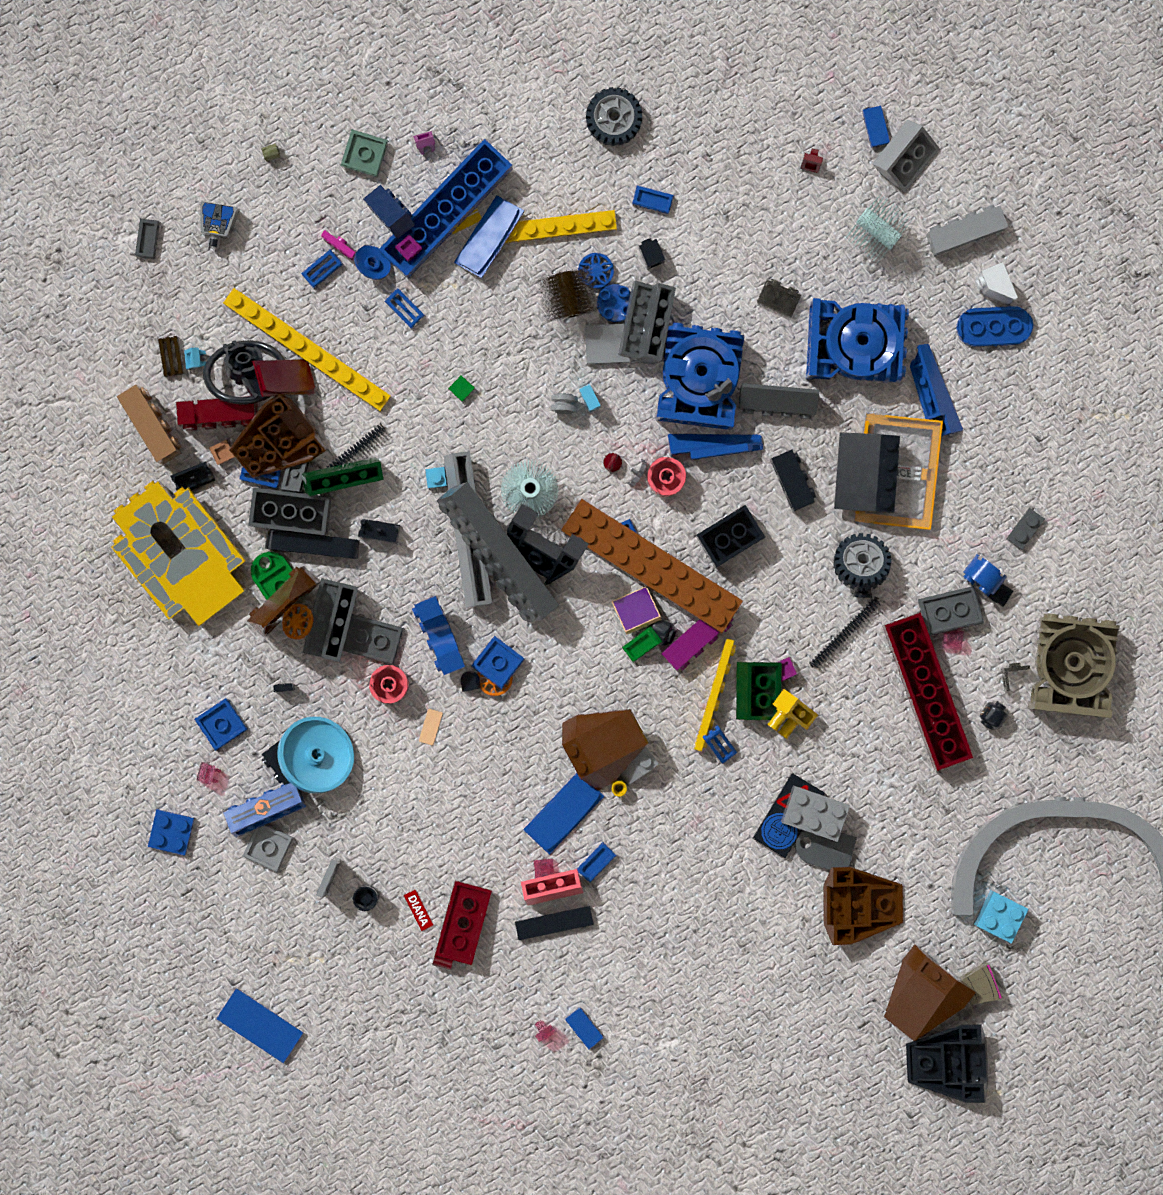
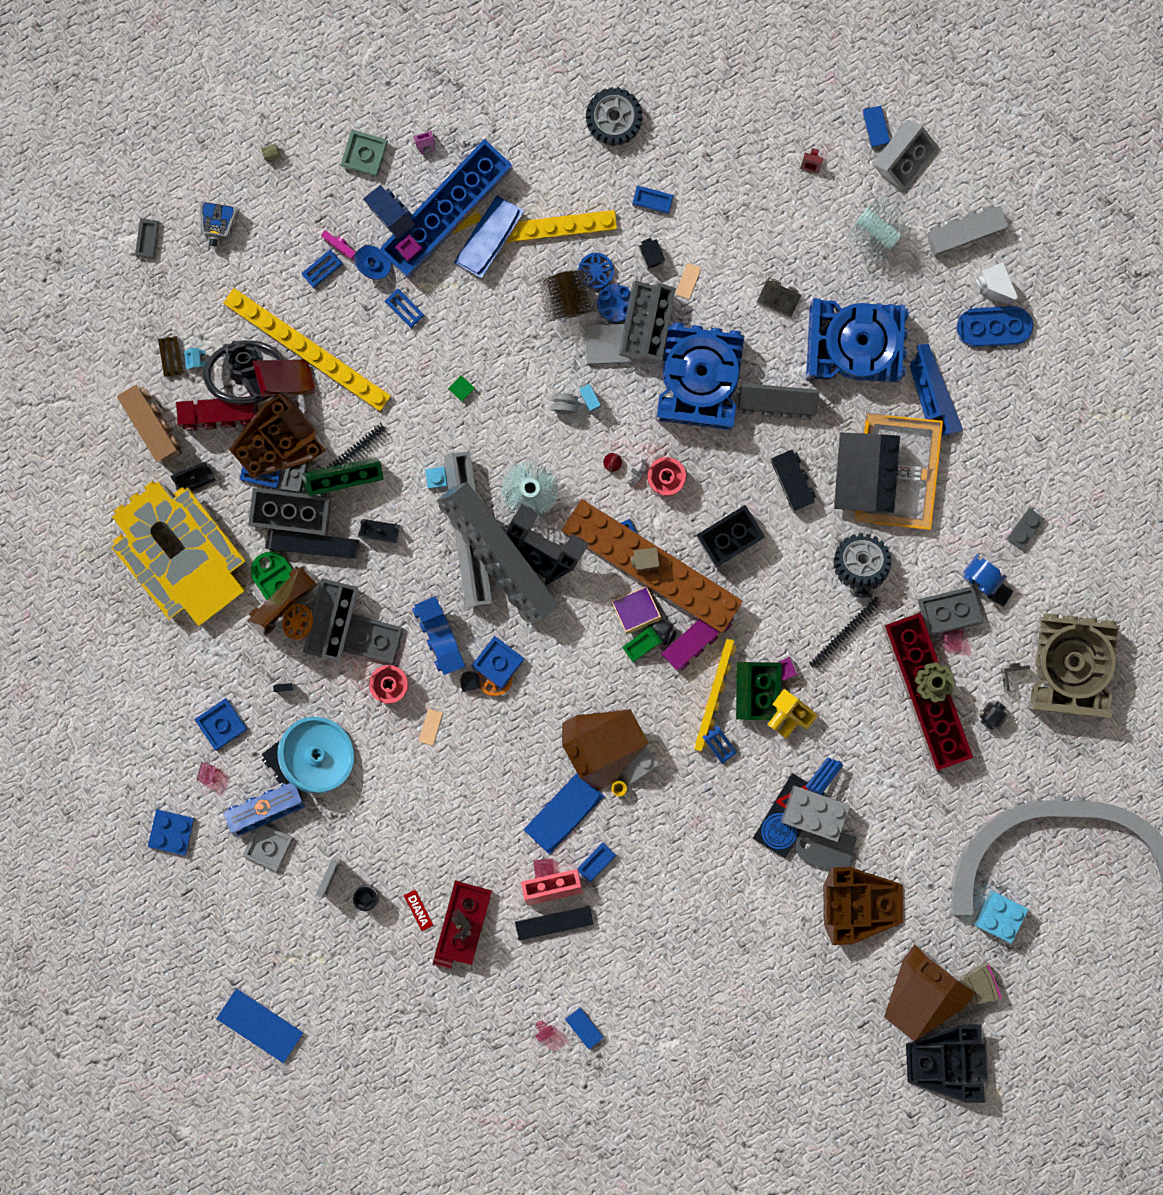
(221, 452): nougat plate -> none
(461, 922): none -> clear smoke bracket
(645, 559): none -> dark tan brick
(688, 281): none -> light nougat sticker
(713, 445): blue wedge -> none
(716, 394): flat silver piece -> none
(824, 776): none -> blue tile
(944, 686): none -> olive plant

